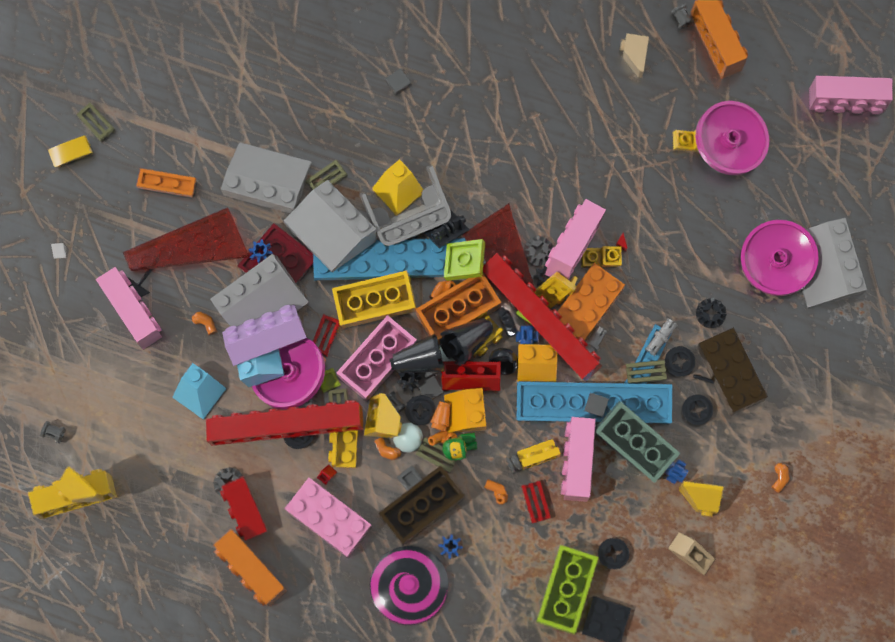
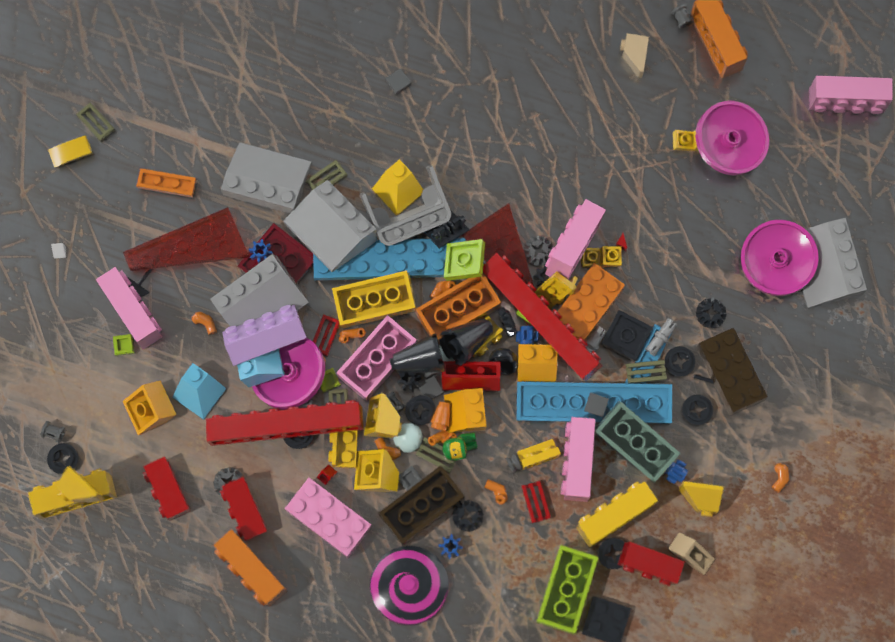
(54, 455): none -> black gear
(123, 345): none -> lime tile
(149, 407): none -> light orange slope
(166, 489): none -> red brick
(348, 334): none -> orange arm
(376, 472): none -> yellow slope
(464, 524): none -> black gear
(617, 514): none -> yellow brick
(626, 335): none -> black plate
(650, 564): none -> red brick

